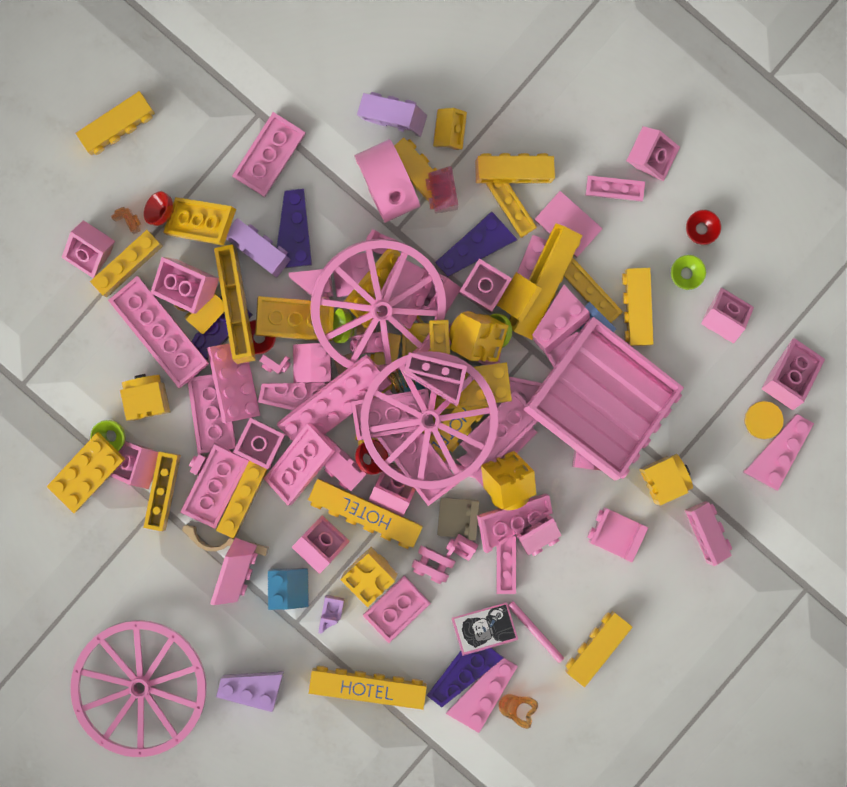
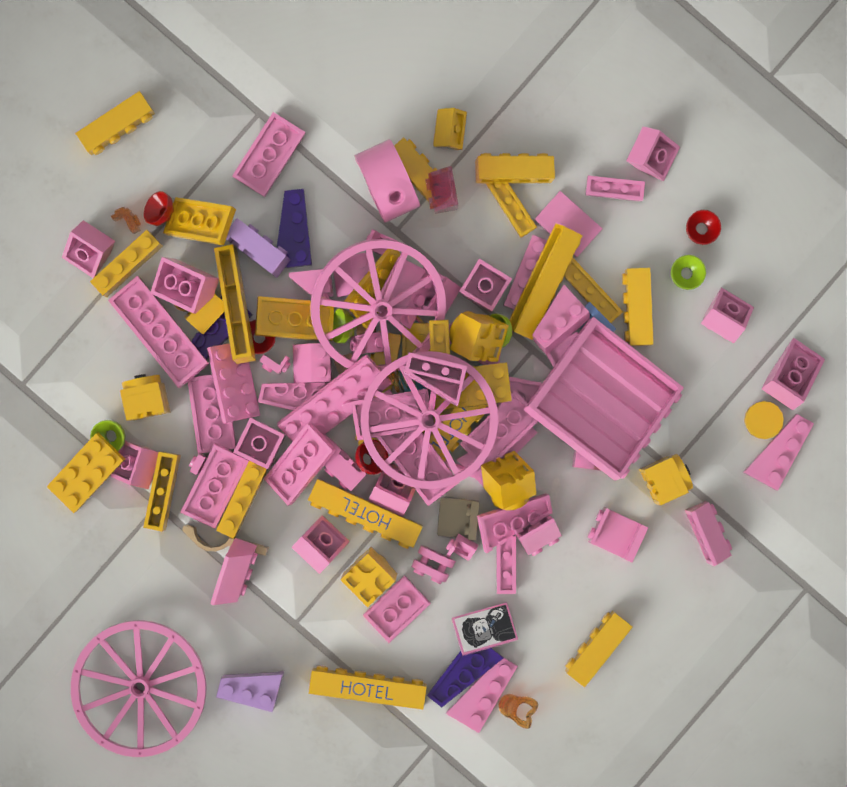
(287, 588): dark azure slope -> none
(331, 612): lavender slope -> none
(392, 112): lavender wedge -> none
(478, 243): dark purple wing -> none
(519, 296): yellow tile -> none
(535, 631): bright pink bar -> none

